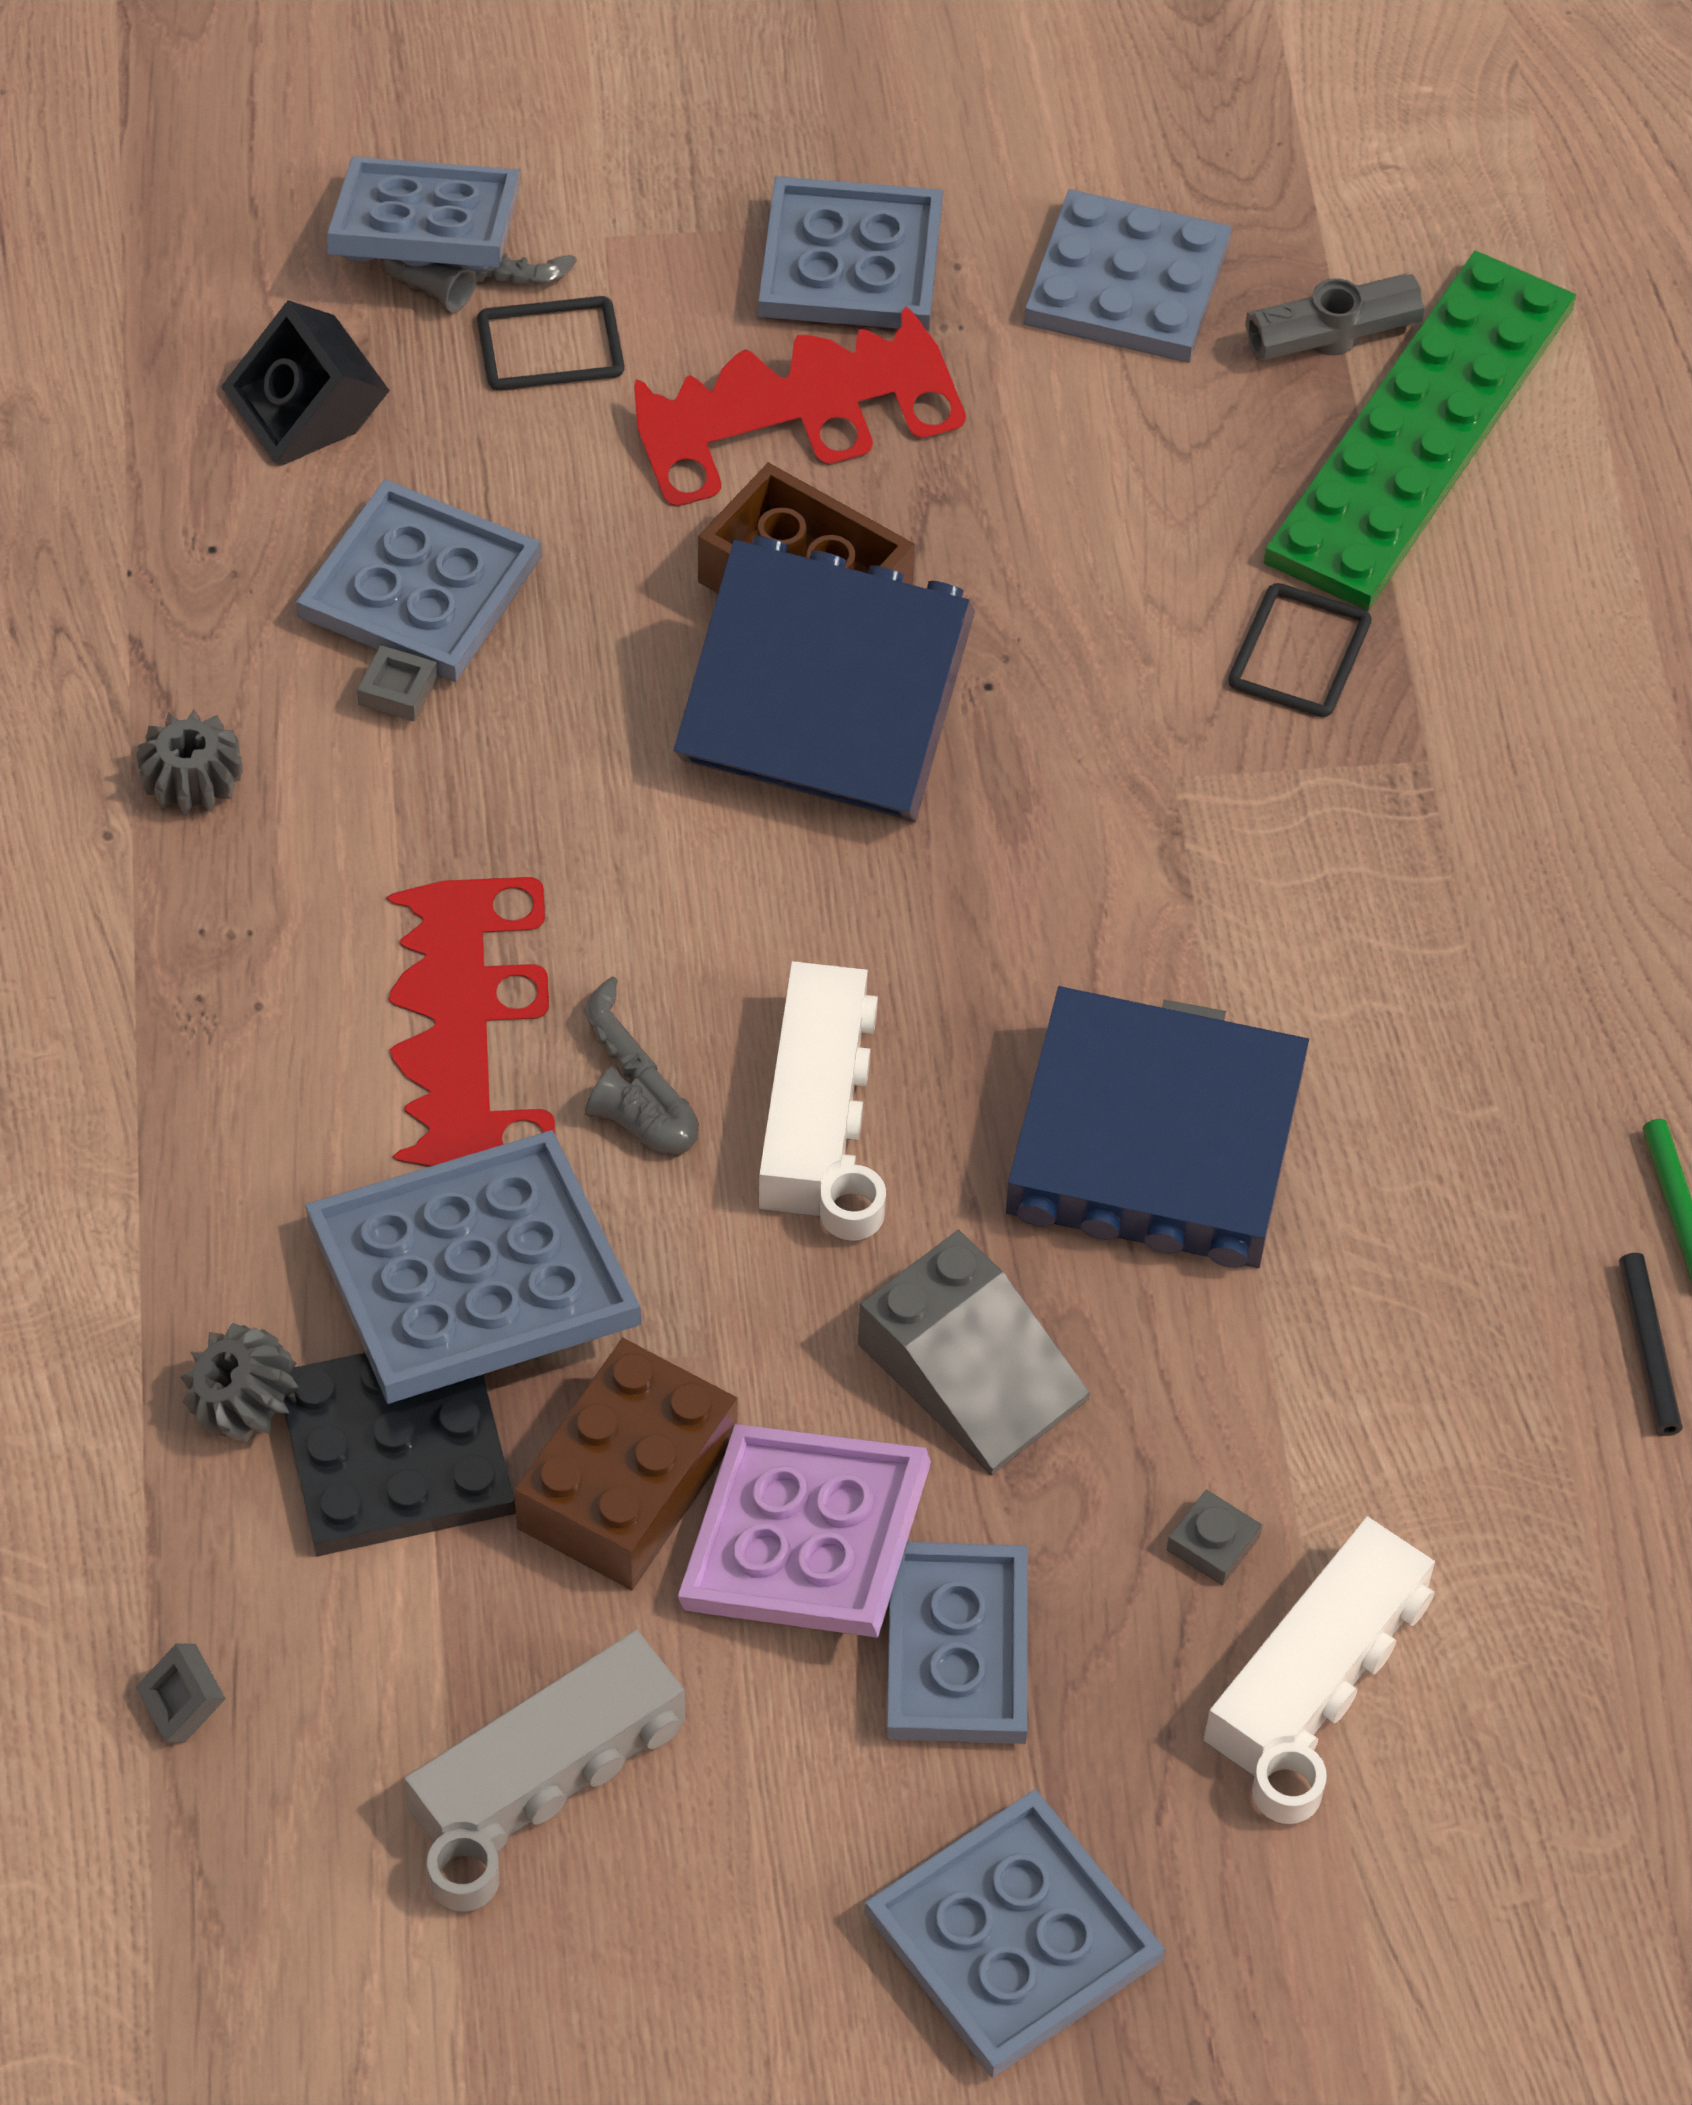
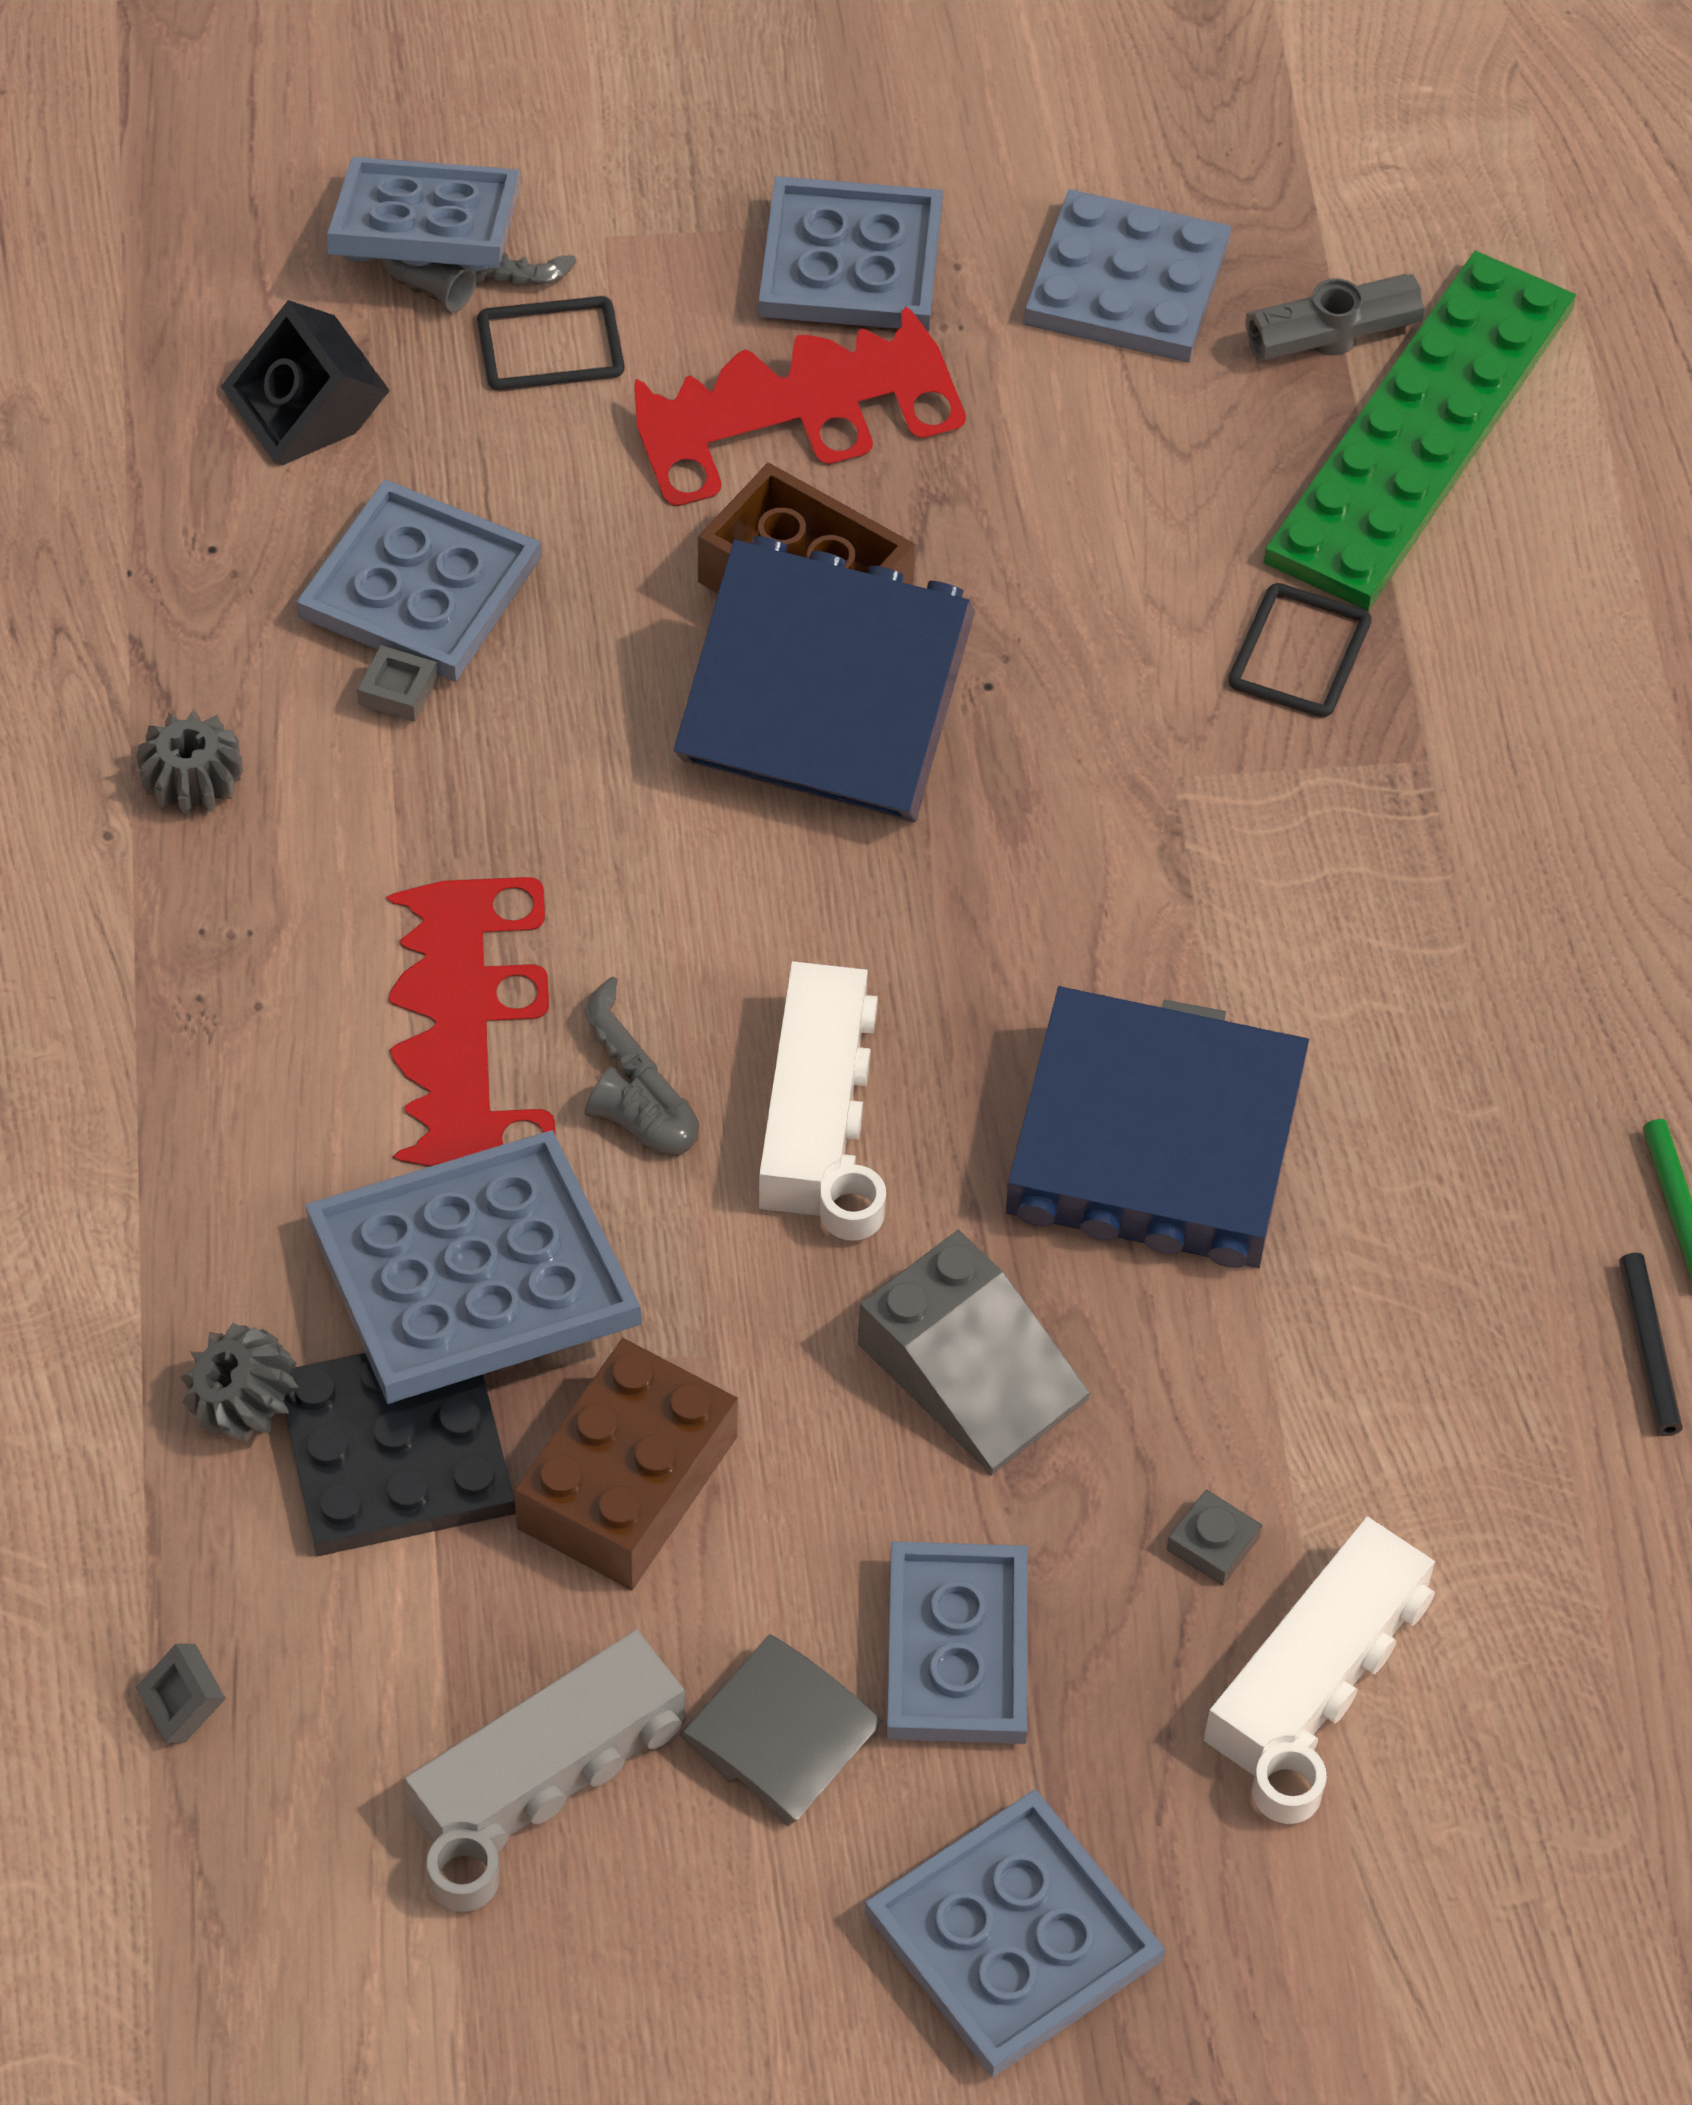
(781, 1728): none -> dark grey slope
(805, 1530): lavender plate -> none

